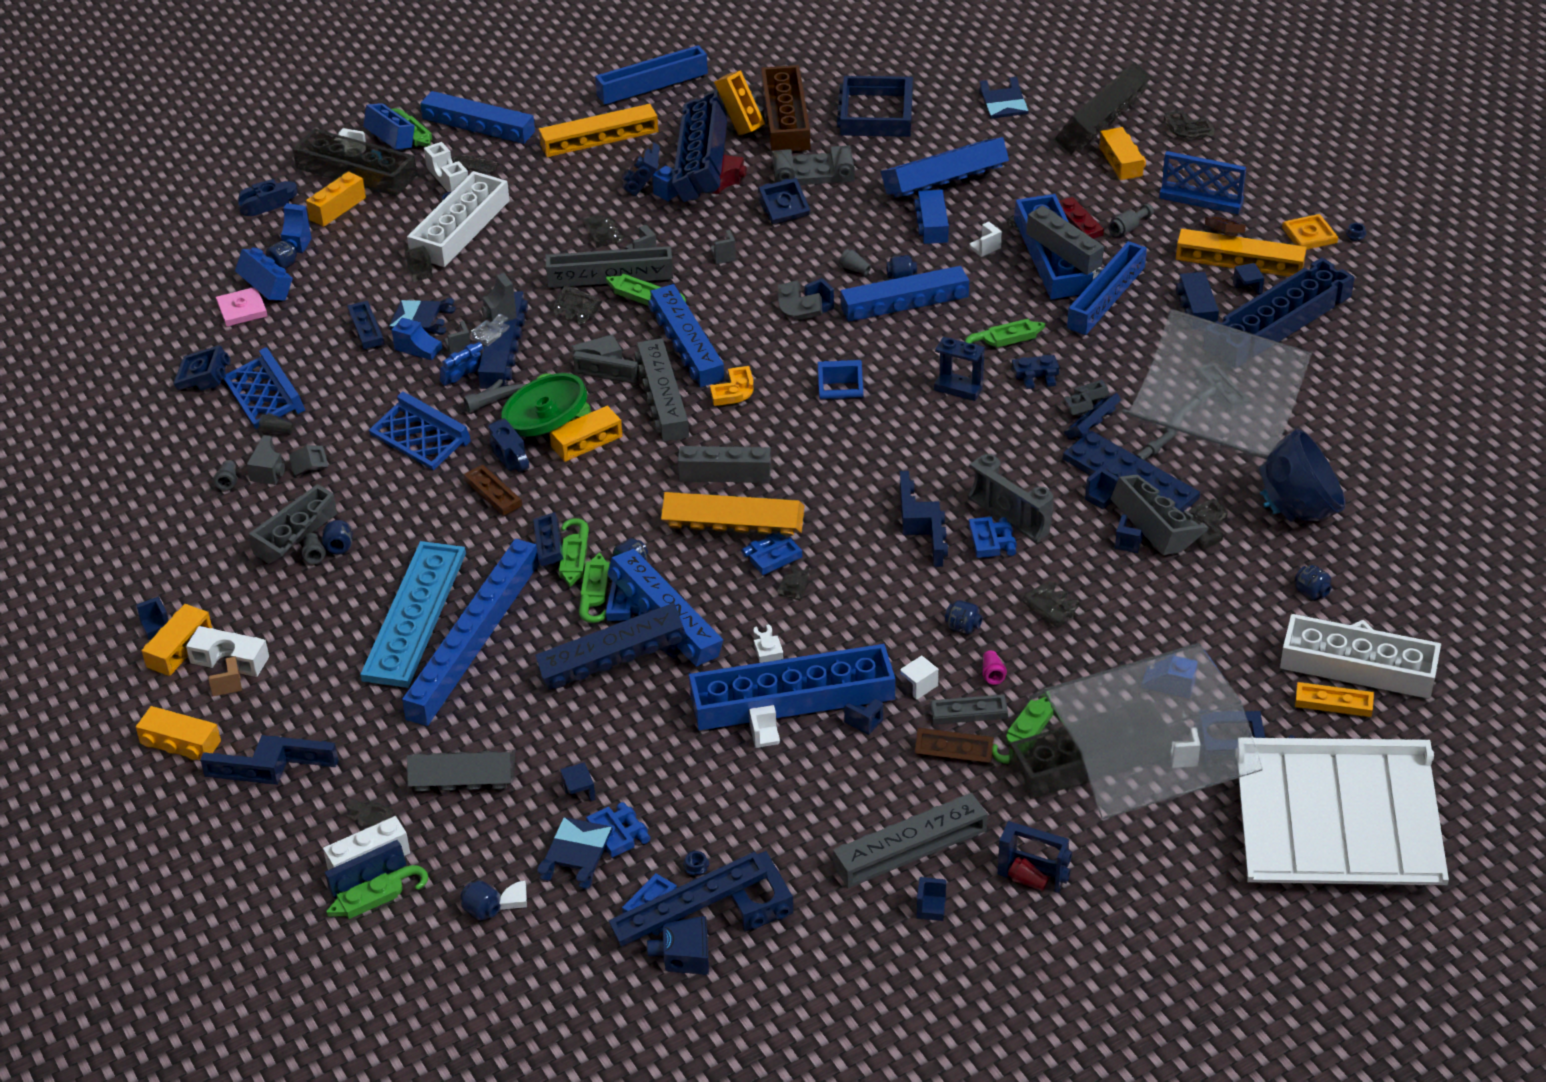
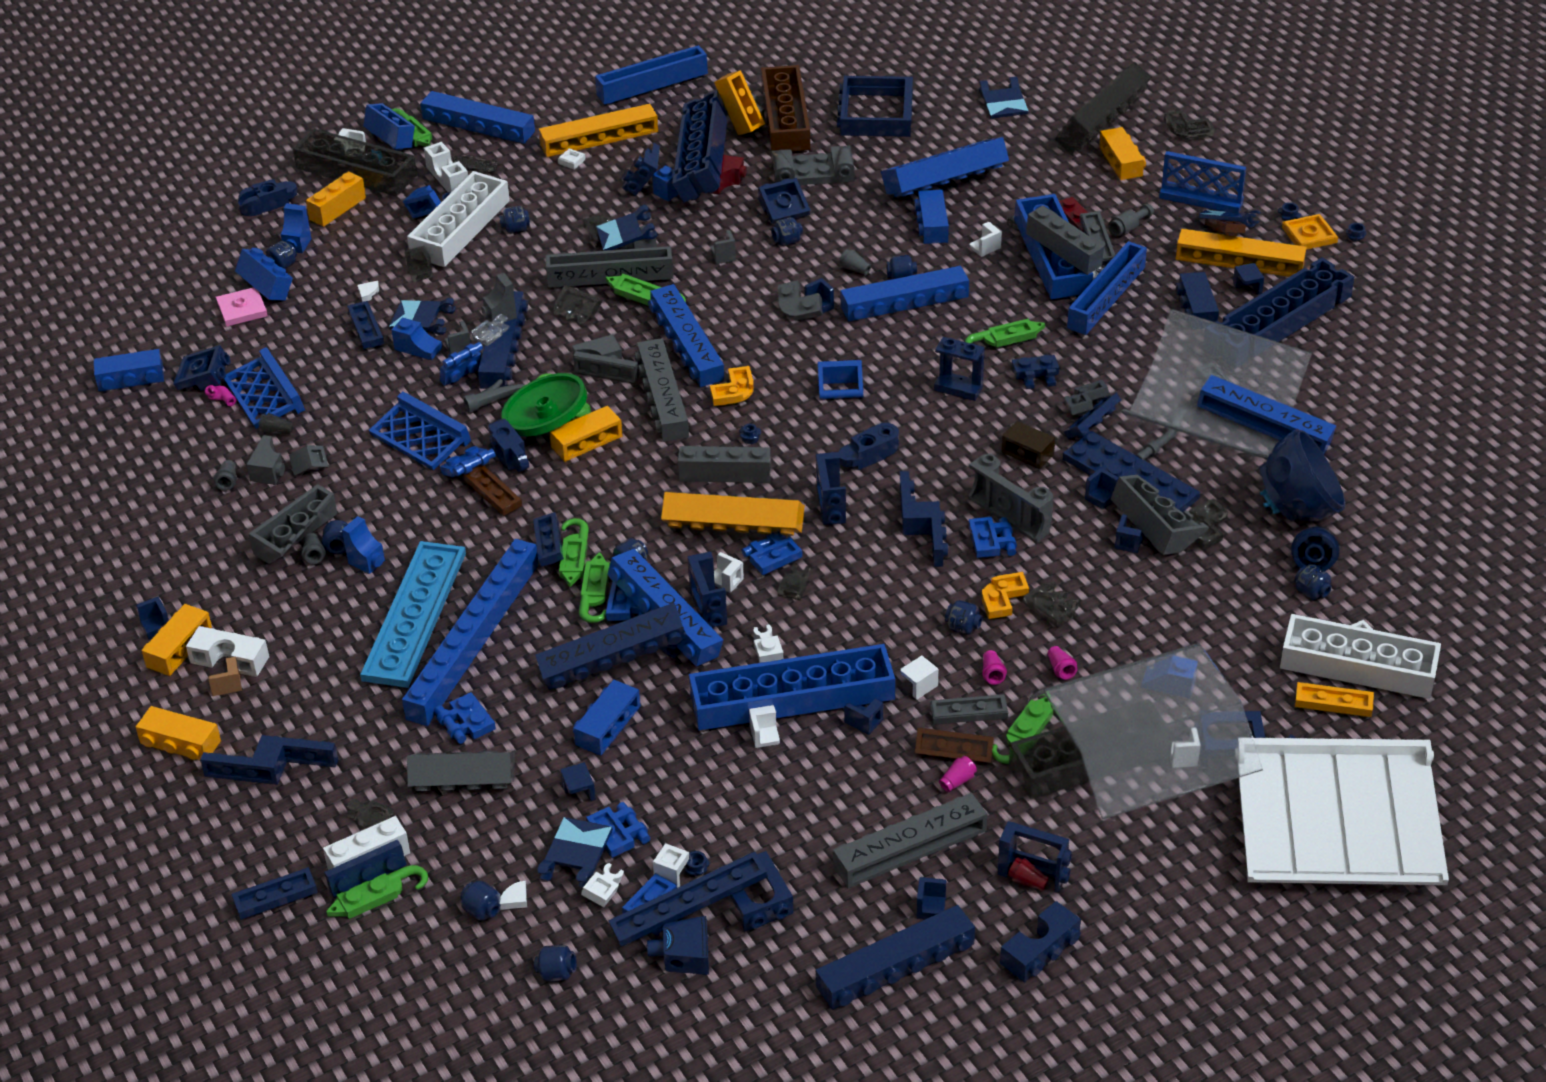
(128, 370): none -> blue brick
(220, 393): none -> dark pink arm
(274, 893): none -> dark blue plate
(361, 547): none -> blue arch
(367, 290): none -> white tile
(421, 201): none -> blue arch
(465, 463): none -> blue plate
(470, 713): none -> blue plate
(514, 219): none -> dark blue head
(555, 963): none -> dark blue head
(571, 159): none -> white tile
(602, 887): none -> white plate
(606, 717): none -> blue brick
(626, 230): none -> dark blue flag
(670, 863): none -> white panel
(708, 601): none -> dark blue panel
(728, 572): none -> white panel
(749, 433): none -> dark blue plate
(786, 231): none -> dark blue head
(830, 494): none -> dark blue panel
(870, 446): none -> dark blue piece
(895, 957): none -> dark blue brick
(958, 773): none -> dark pink cone
(997, 594): none -> light orange plate
(1028, 445): none -> dark brown brick
(1028, 956): none -> dark blue arch
(1062, 663): none -> dark pink cone
(1095, 228): none -> dark grey tile
(1232, 216): none -> dark blue flag
(1261, 412): none -> blue brick
(1289, 211): none -> dark blue plate
(1315, 547): none -> dark blue cone

